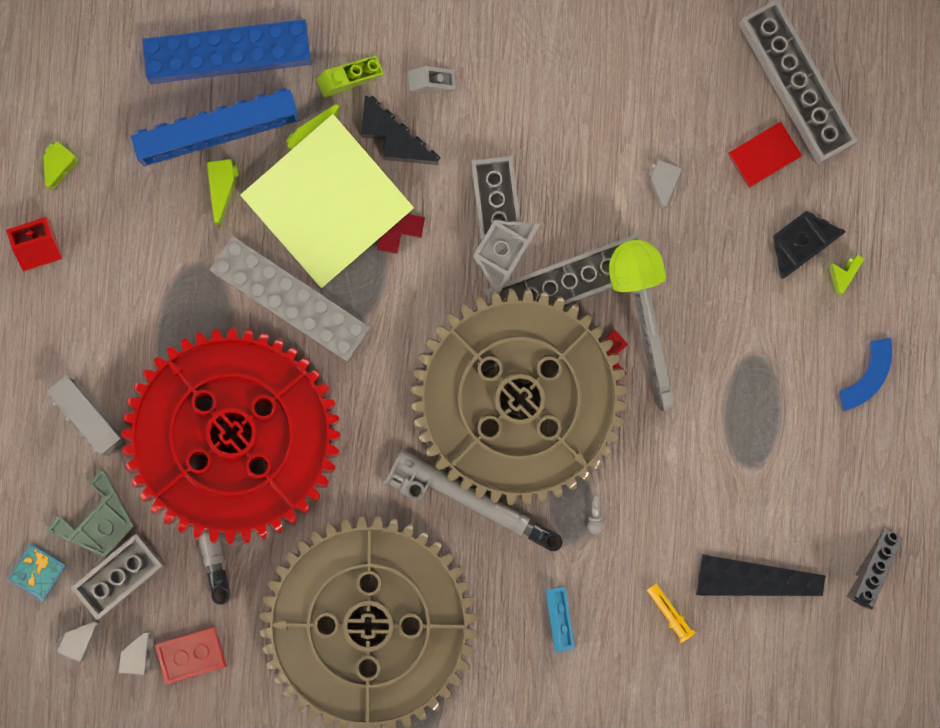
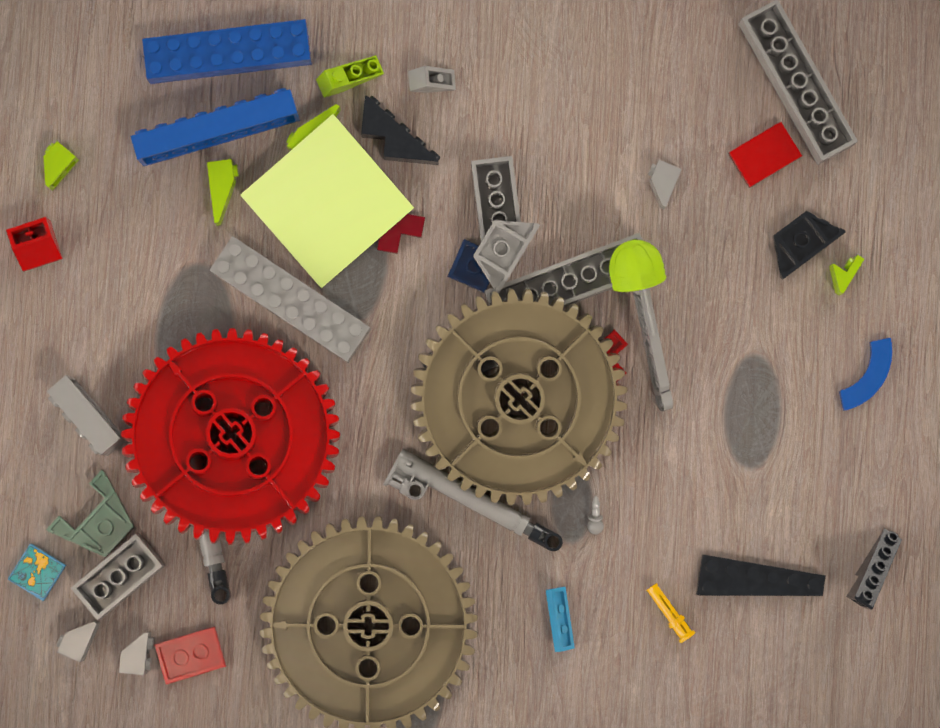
(467, 270): none -> dark blue tile

